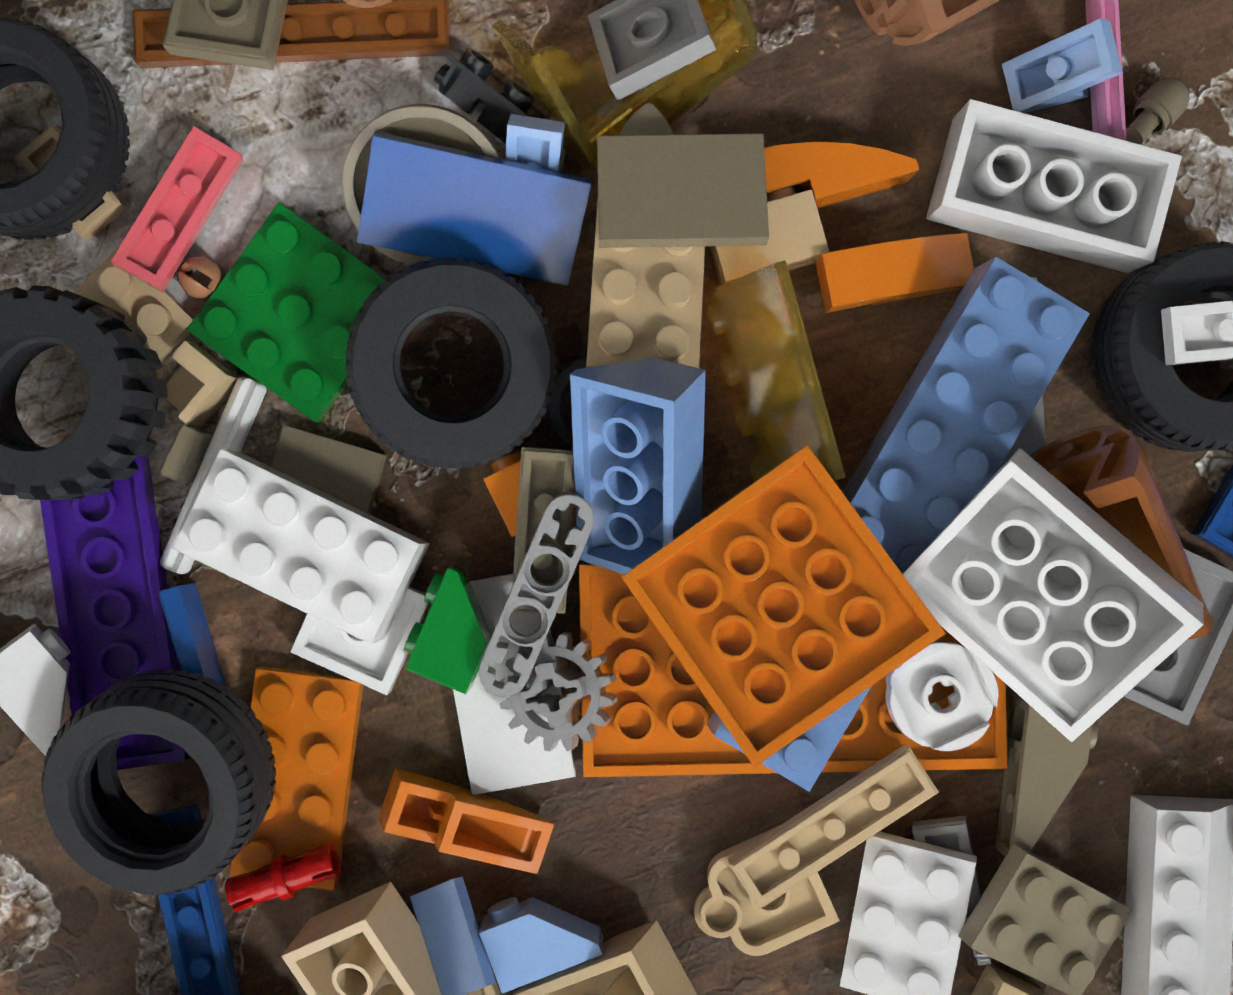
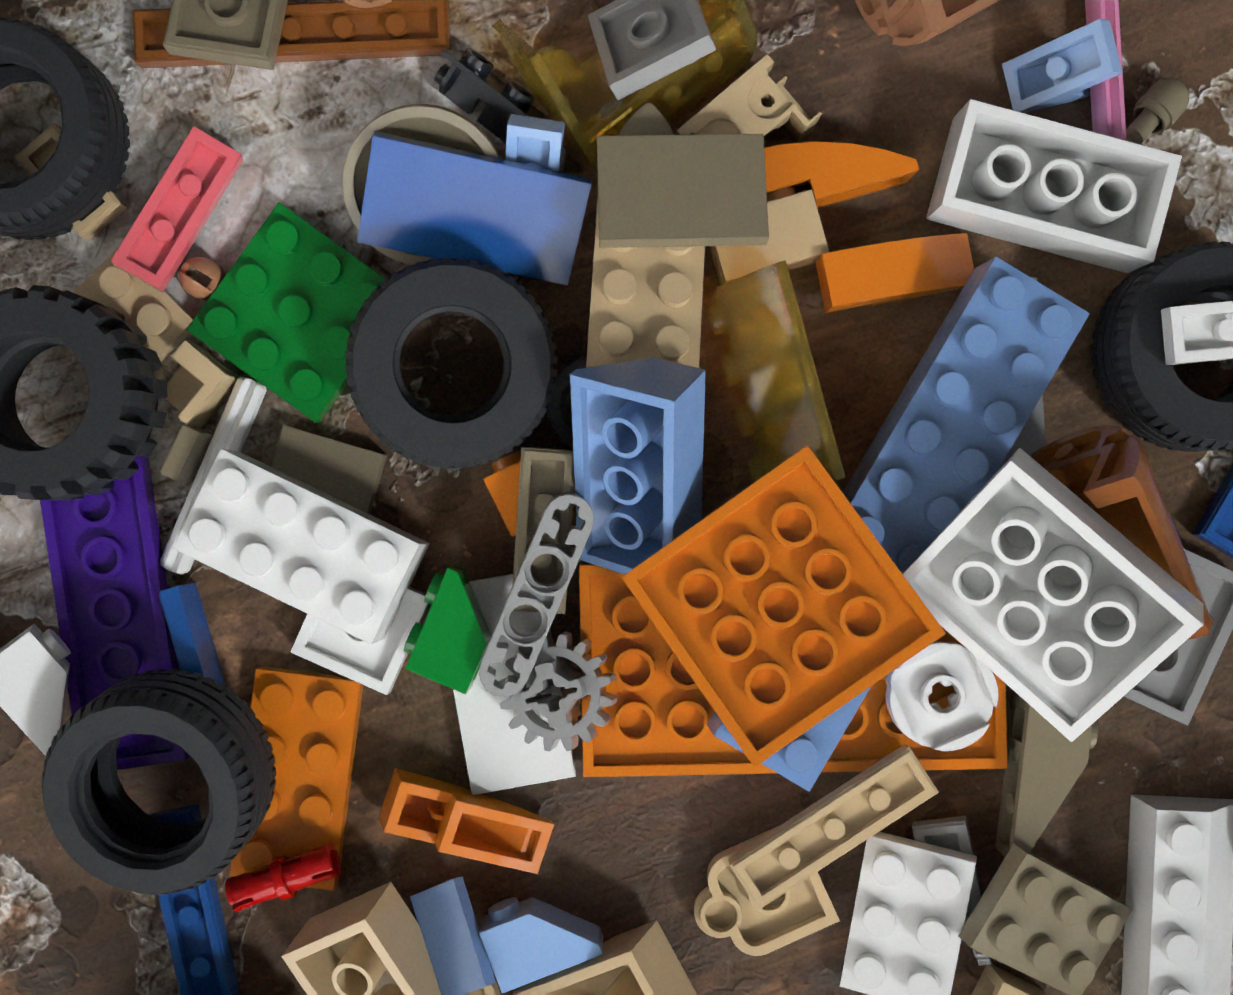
(741, 108): none -> tan piece

